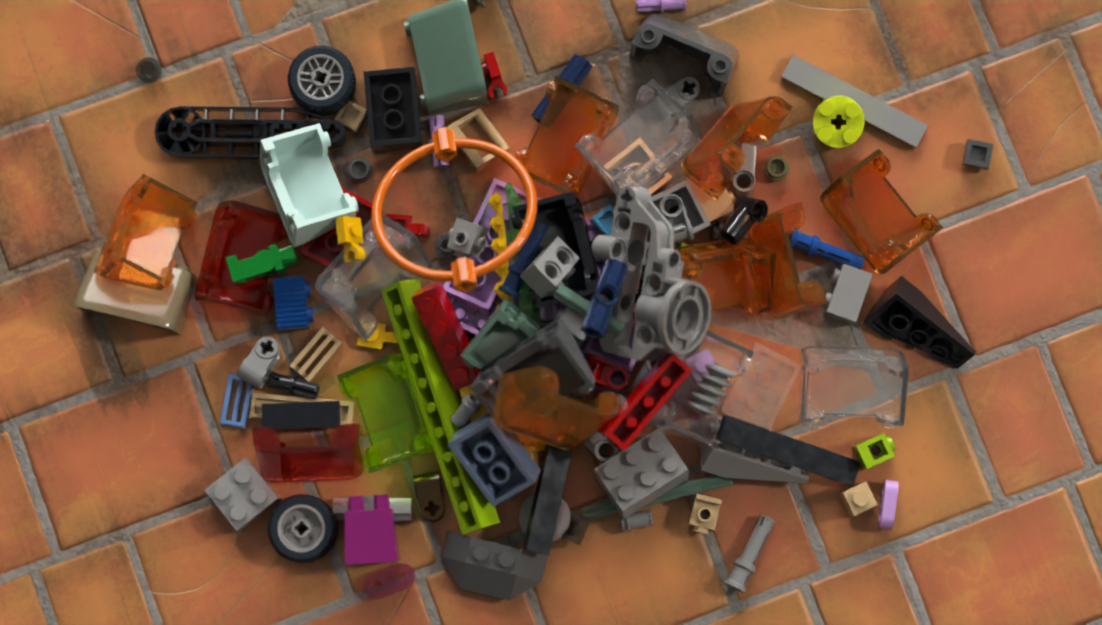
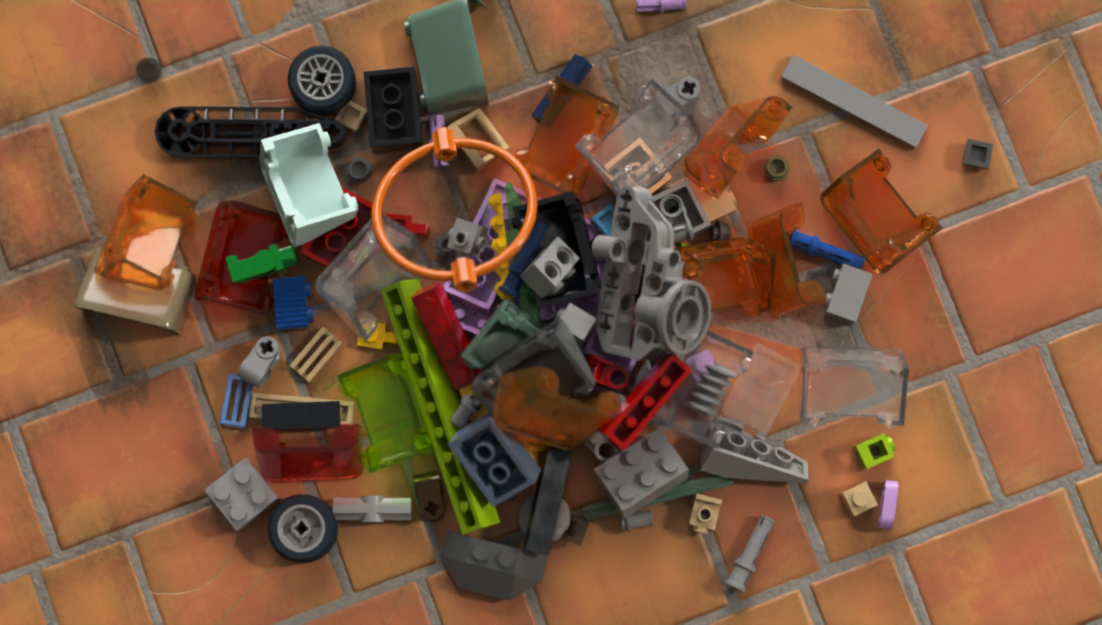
(293, 385): black axle -> none
(350, 234): yellow plate -> none
(370, 533): magenta hips -> none
(389, 581): clear pink plate -> none
(491, 69): red plate -> none
(581, 306): sand green axle -> none
(609, 286): dark blue piece -> none
(661, 30): dark grey windscreen -> none
(746, 172): light grey piece -> none
(746, 213): black piece -> none
(787, 450): black tile -> none
(829, 110): neon yellow brick -> none
(911, 318): black wedge -> none

